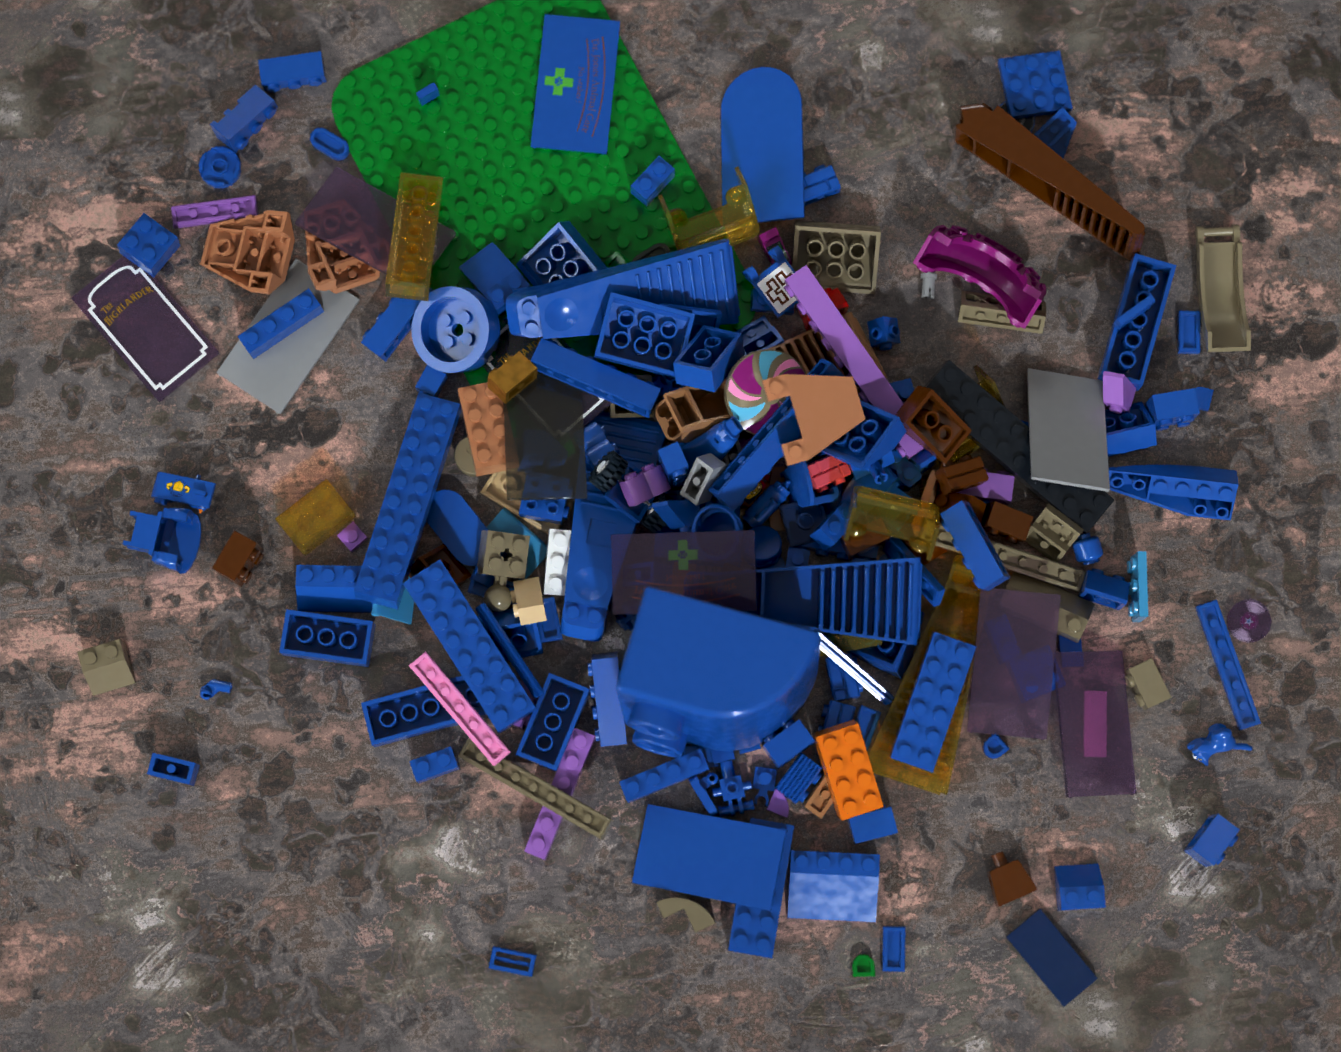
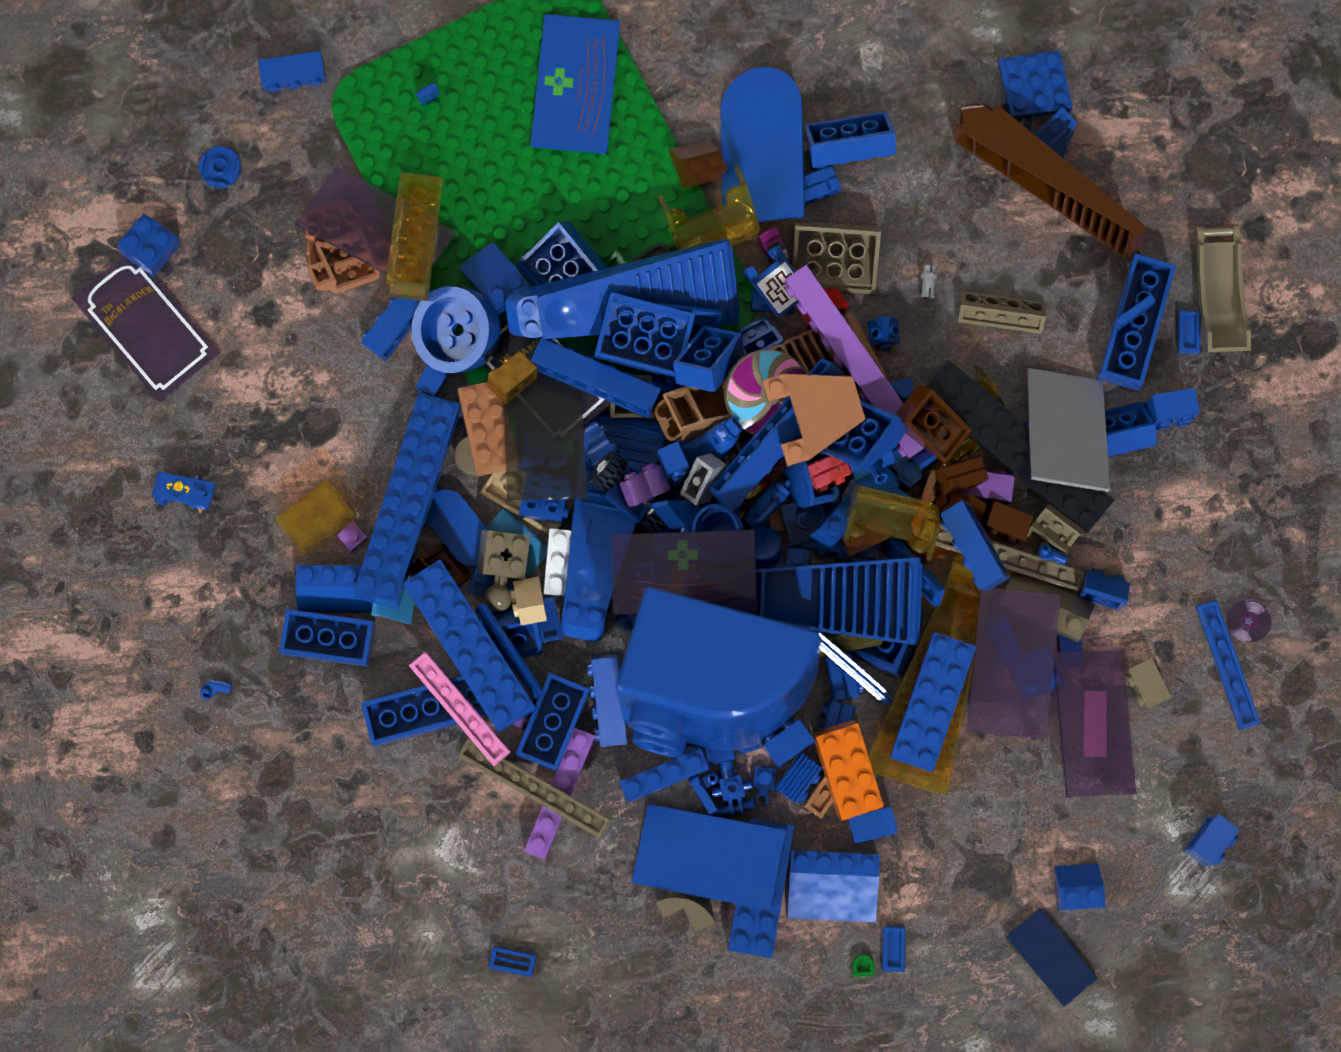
(106, 667): dark tan slope -> none
(170, 539): blue piece -> none
(173, 769): blue brick -> none
(213, 211): medium lavender tile -> none
(238, 559): reddish brown brick -> none
(244, 119): blue wedge -> none
(251, 250): nougat wedge -> none
(281, 323): blue brick -> none
(284, 367): light grey piece -> none
(329, 144): blue tile -> none
(434, 765): blue brick -> none
(652, 181): blue brick -> none
(698, 163): none -> reddish brown slope
(778, 804): medium lavender tile -> none
(850, 139): none -> blue brick
(867, 720): blue tile -> none
(986, 264): magenta windscreen -> none
(994, 747): blue tile -> none
(1008, 880): reddish brown torso -> none
(1048, 553): none -> blue arm
(1087, 549): blue head -> none
(1117, 392): medium lavender slope -> none
(1138, 586): dark azure plate -> none
(1179, 488): blue wedge -> none
(1204, 398): blue tile -> none
(1218, 740): blue animal -> none

